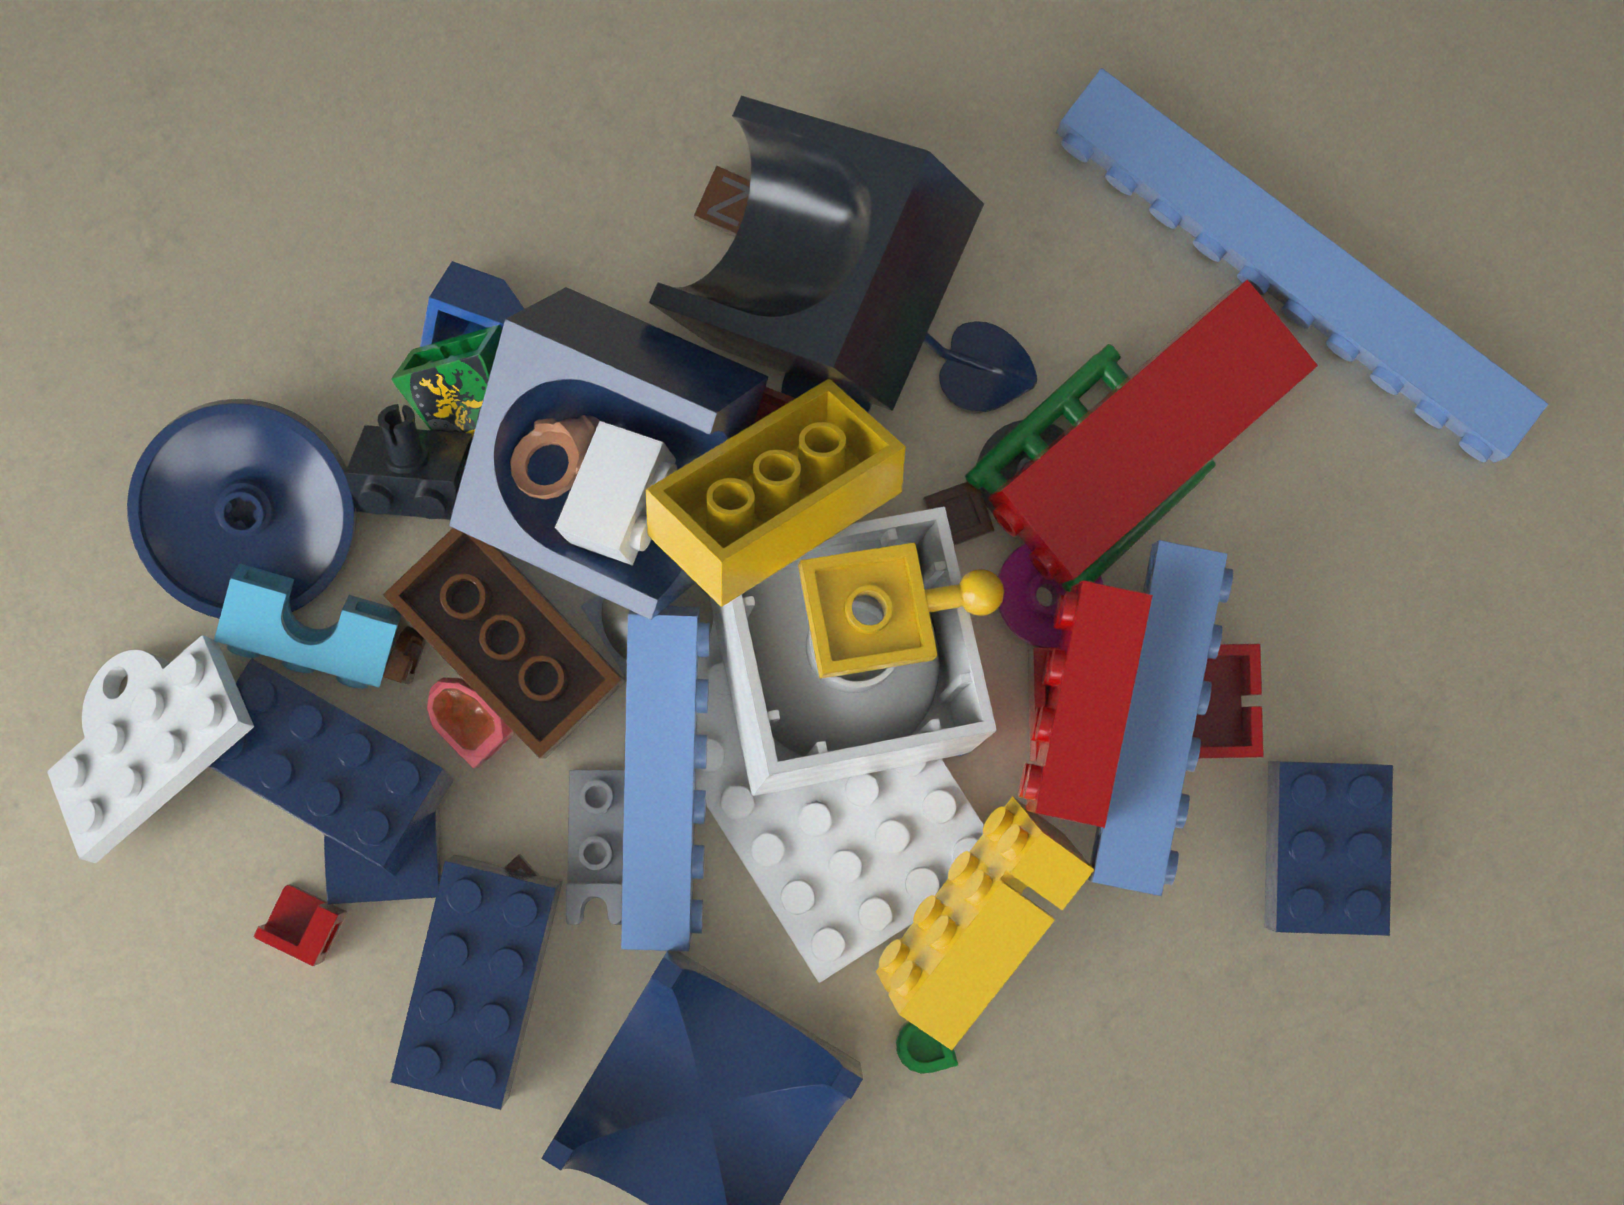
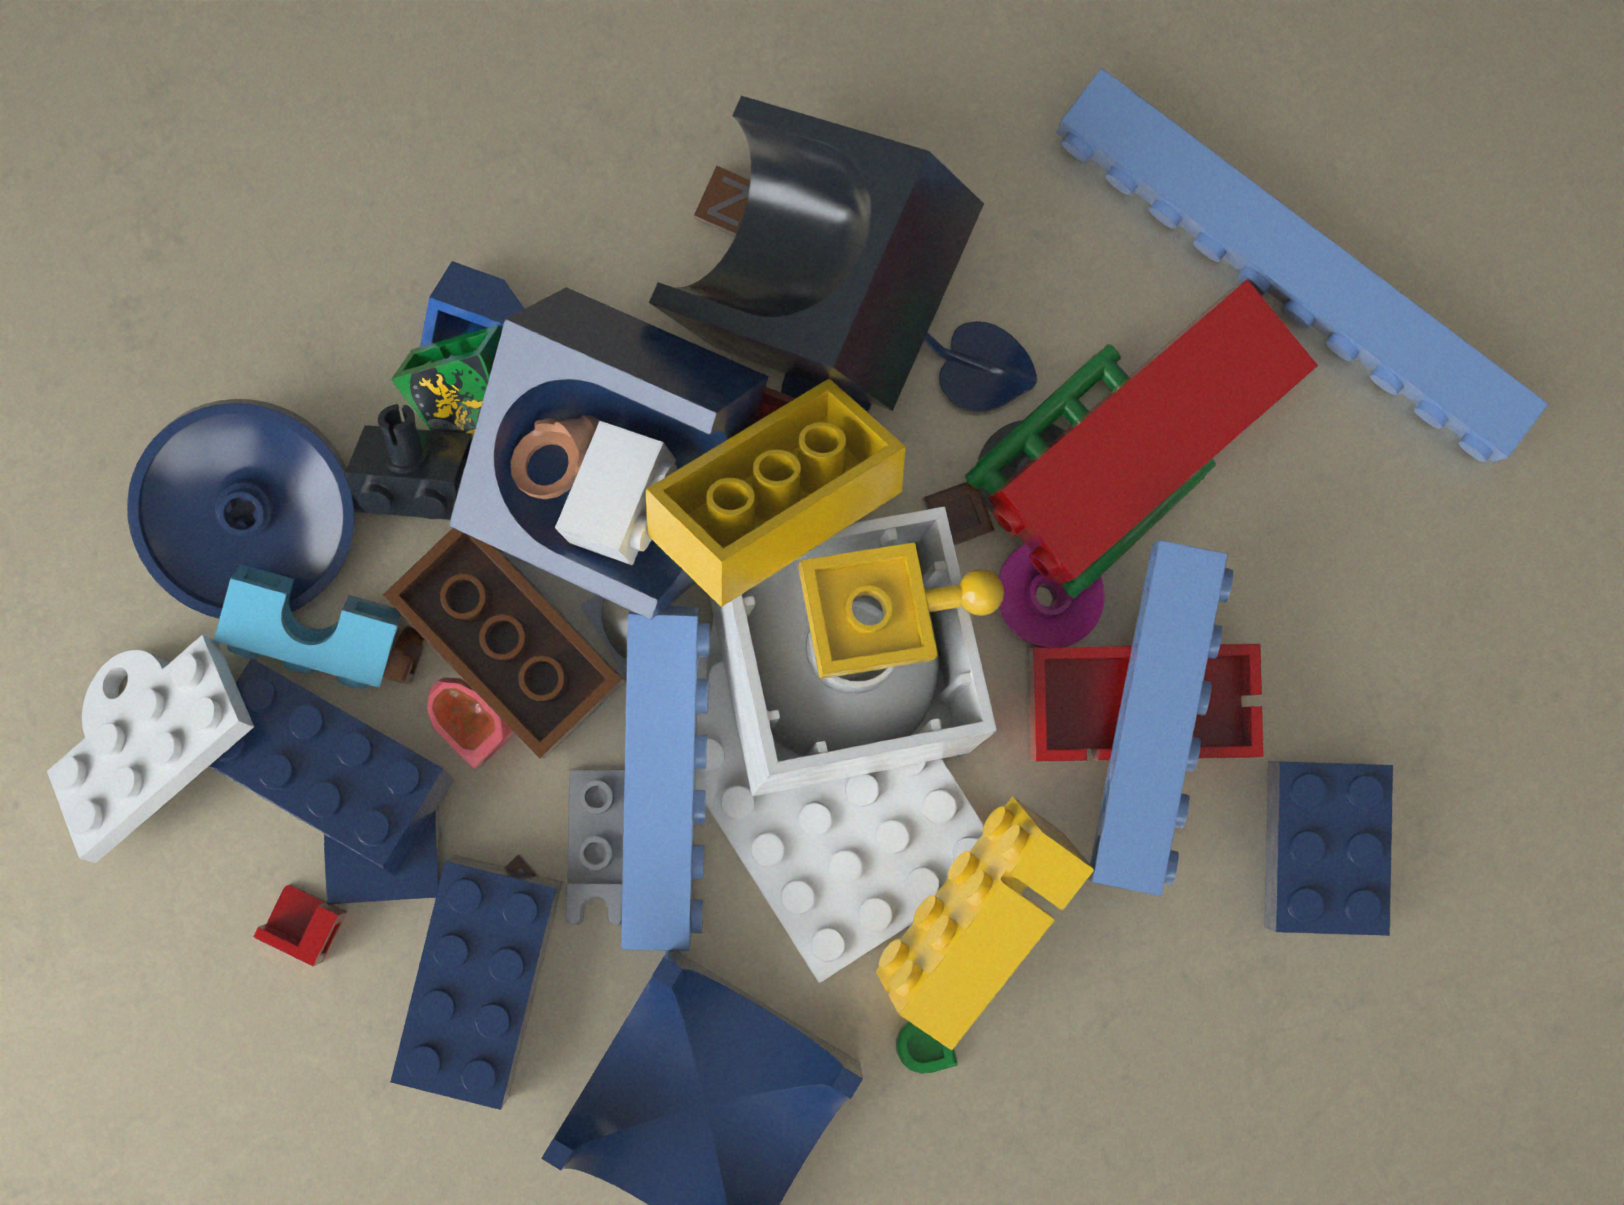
(1087, 702): red piece -> none

